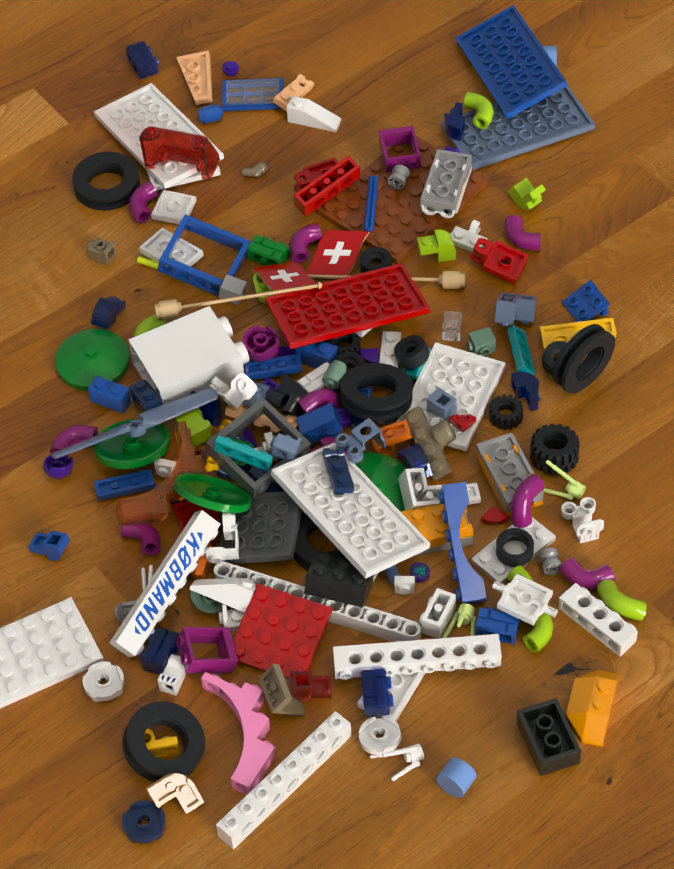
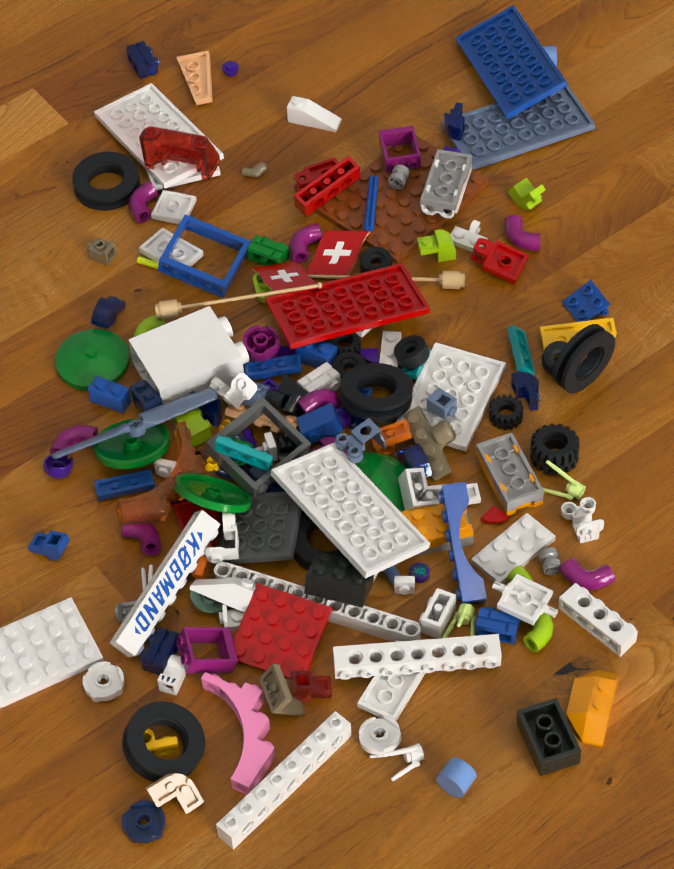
(210, 113): blue brick -> none
(231, 288): light grey panel -> none
(250, 94): clear piece -> none
(285, 447): sand blue brick -> none
(293, 89): light nougat plate -> none
(334, 374): sand green brick -> none
(338, 470): dark blue plate -> none
(375, 692): clear blue brick -> none
(452, 326): clear brick -> none
(462, 422): red tile -> none
(481, 342): sand green brick -> none
(483, 108): lime cylinder -> none
(514, 534): black tyre -> none
(515, 307): sand blue brick -> none
(523, 498): magenta cylinder -> none
(619, 602): lime cylinder -> none

